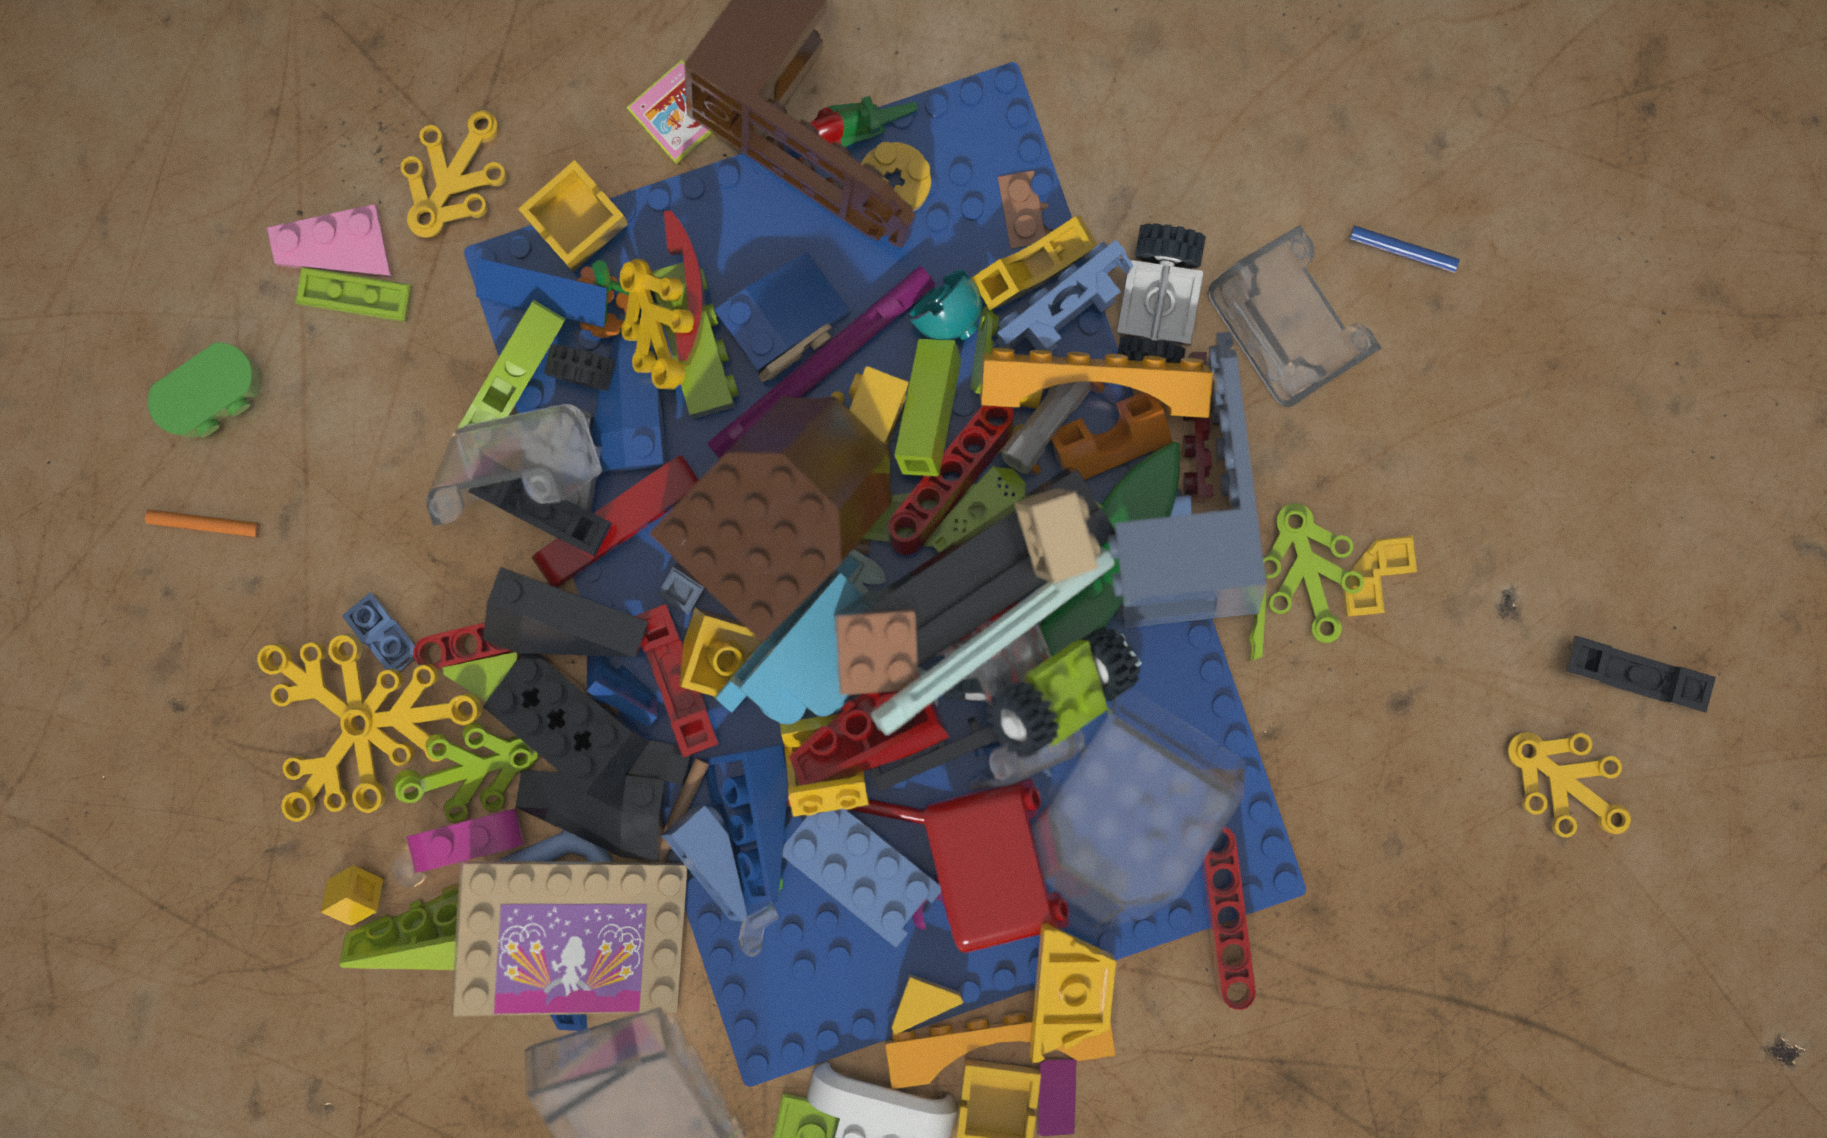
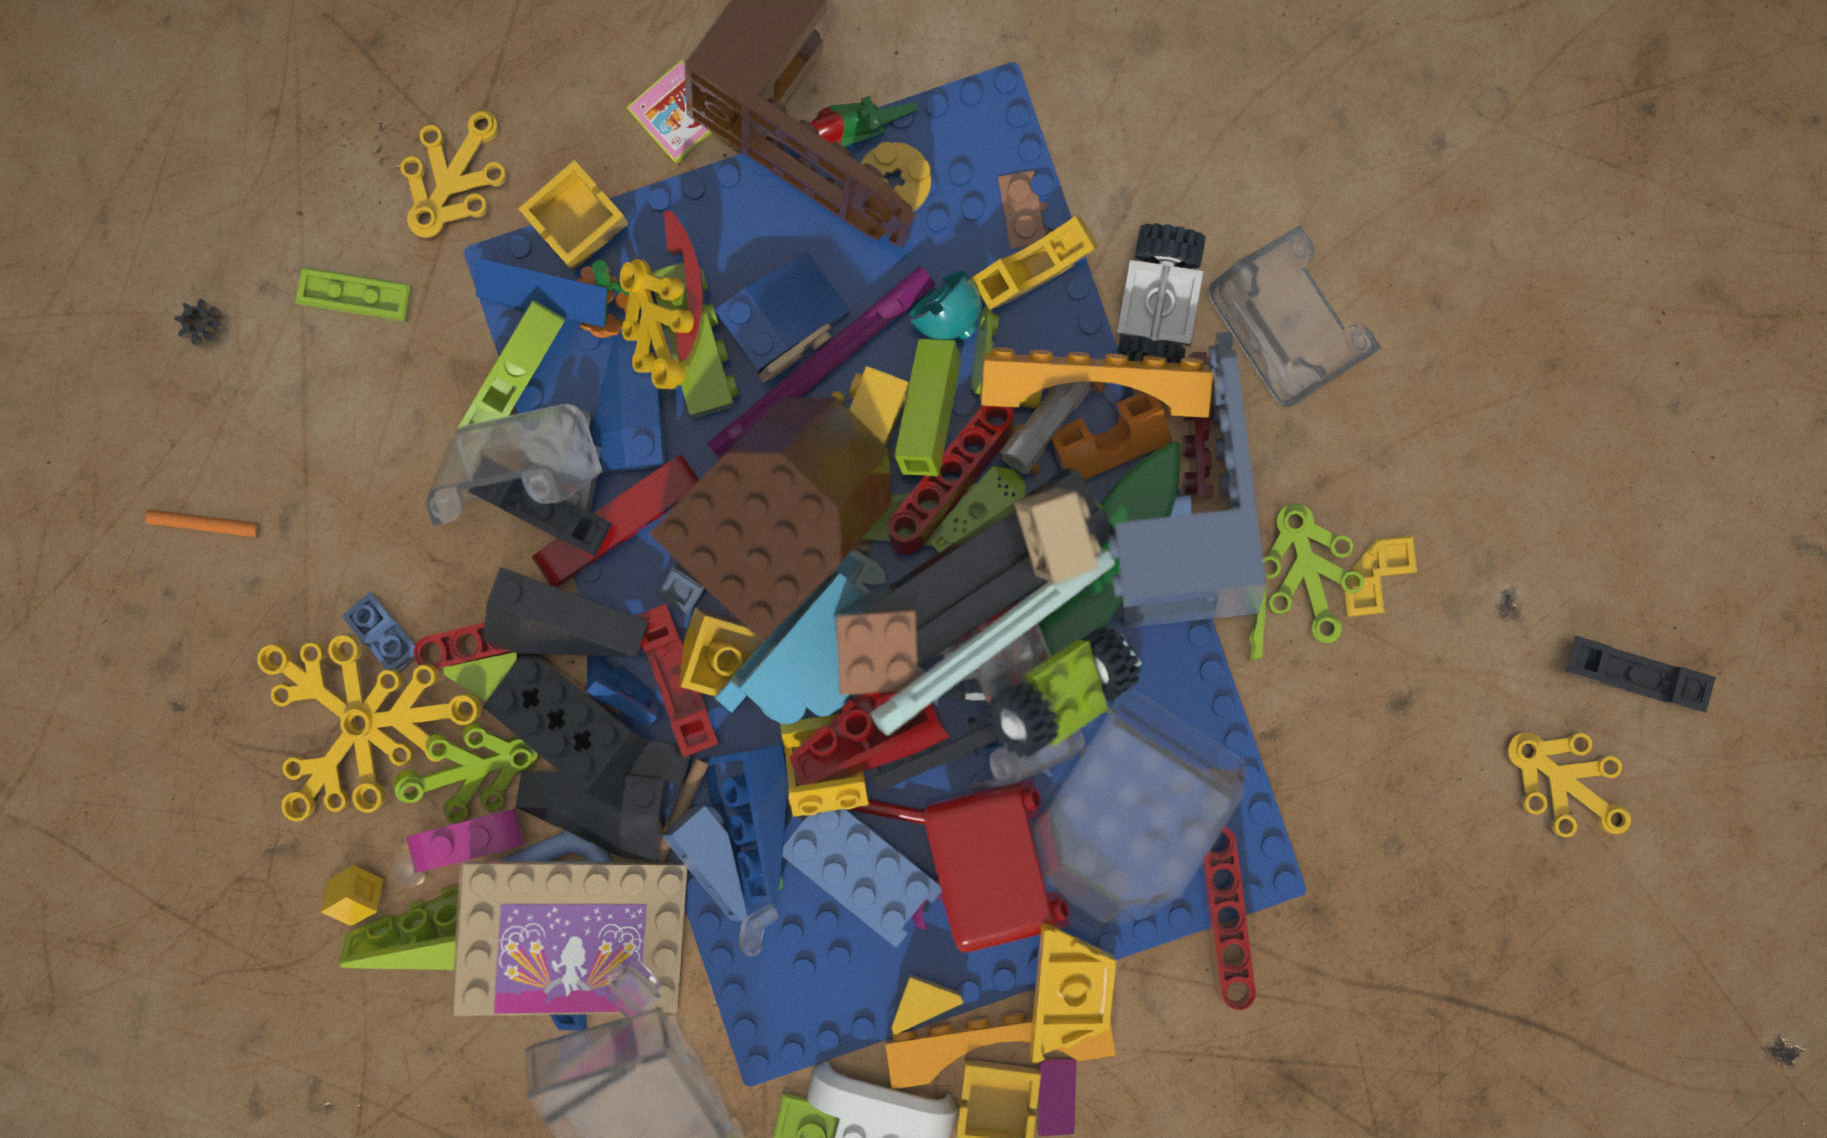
(196, 313): none -> black gear
(205, 391): bright green brick -> none
(335, 241): bright pink wing -> none
(579, 367): black tyre -> none
(632, 988): none -> clear head
(1087, 283): medium blue piece -> none
(1404, 248): blue bar -> none

